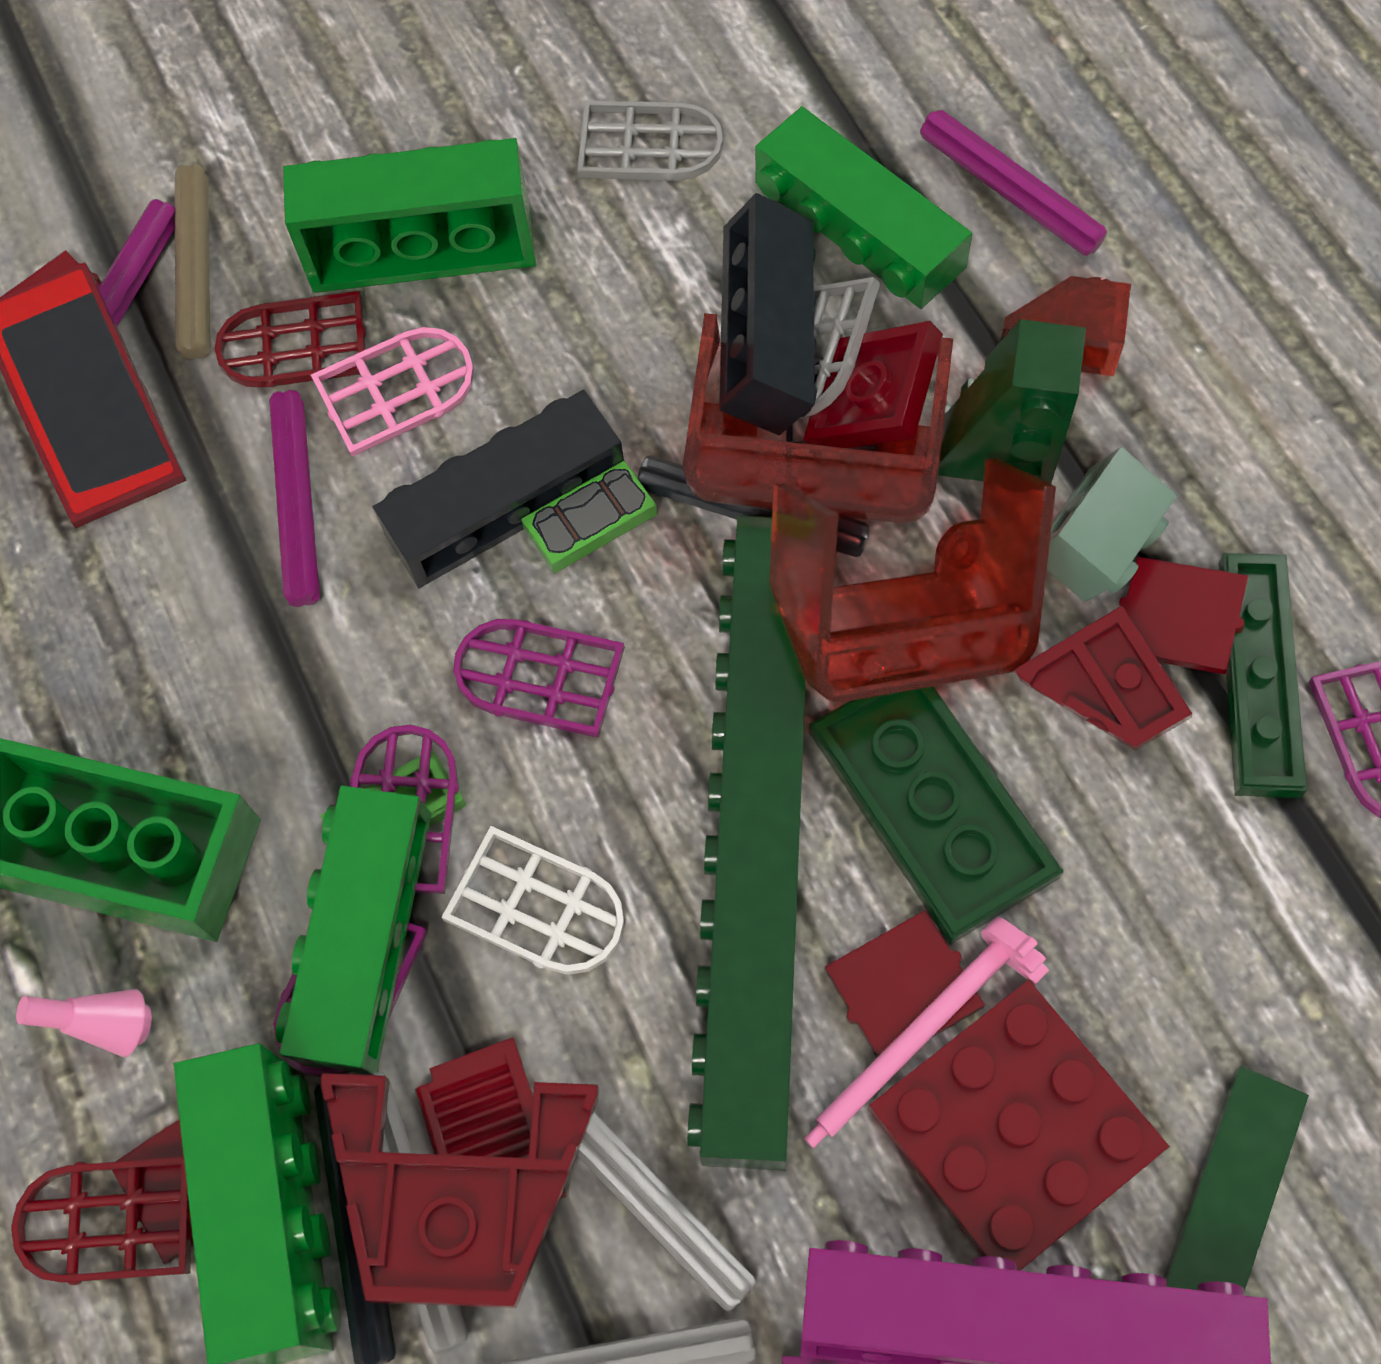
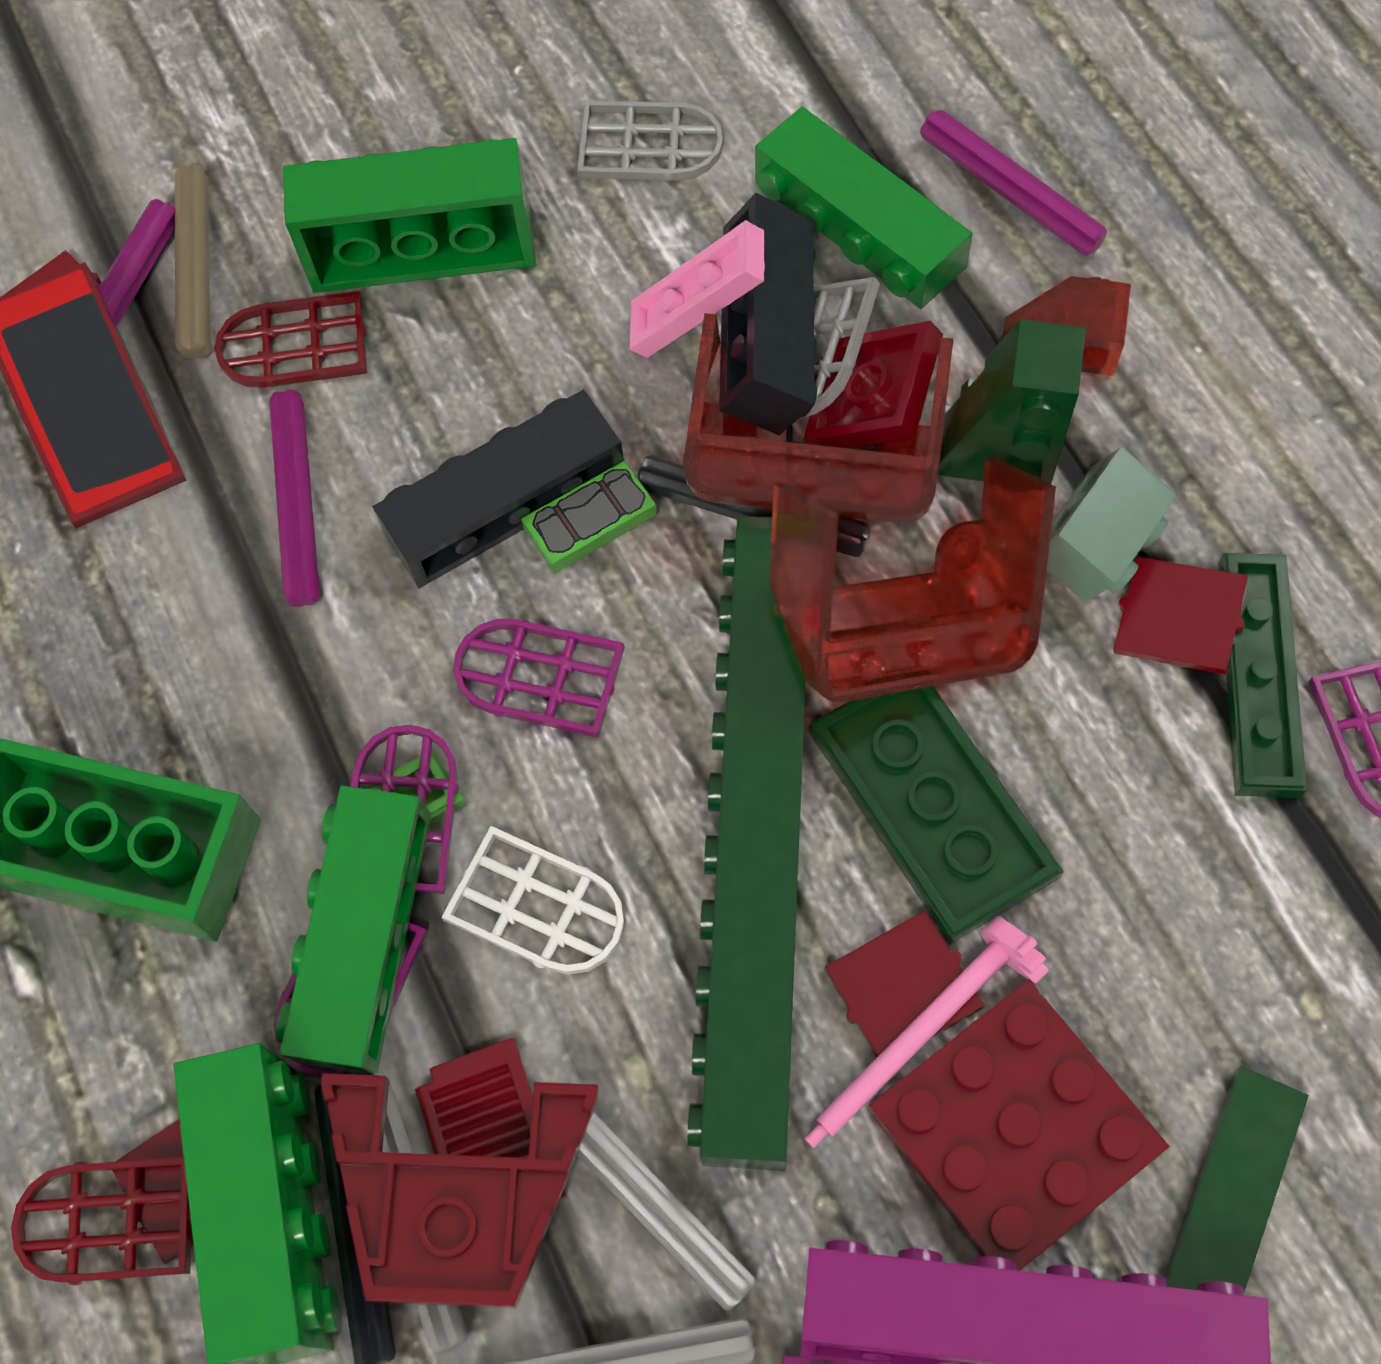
(105, 1020): bright pink cone -> none
(373, 381): bright pink window -> none
(697, 287): none -> bright pink plate
(1109, 681): dark red wing -> none

